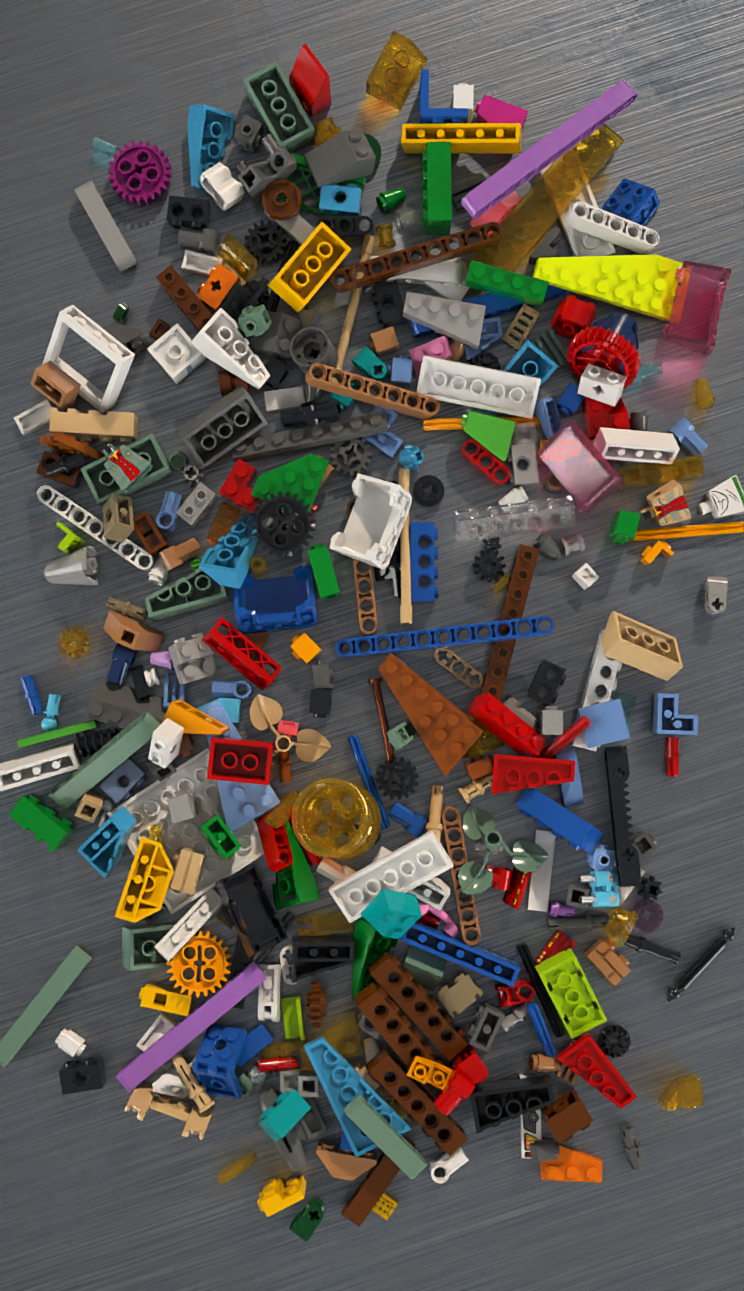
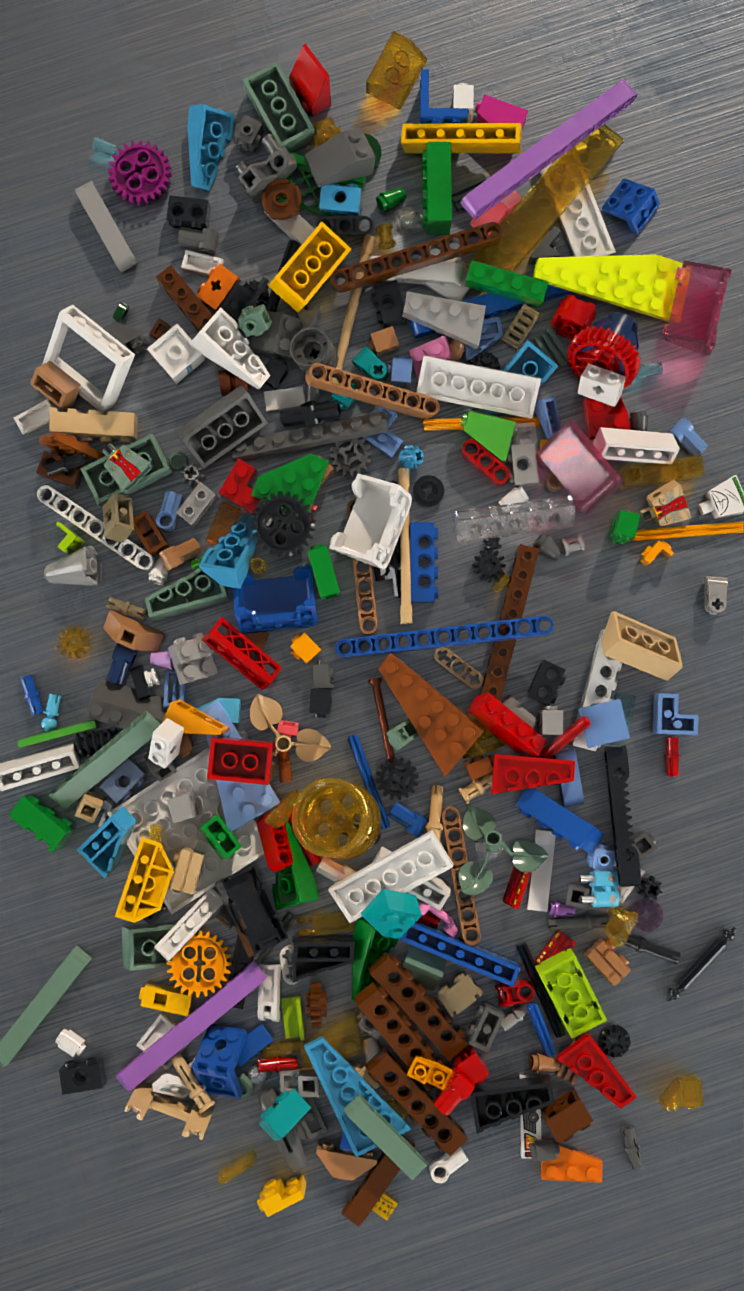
(222, 186): white brick -> none
(230, 689): medium blue piece -> none
(237, 257): clear yellow brick -> none
(269, 250): black gear -> none
(308, 1219): dark green piece -> none
(501, 877): red piece -> none
(569, 400): blue brick -> none
(585, 576): white tile -> none
(611, 228): white beam -> none
(704, 395): clear yellow cone -> none

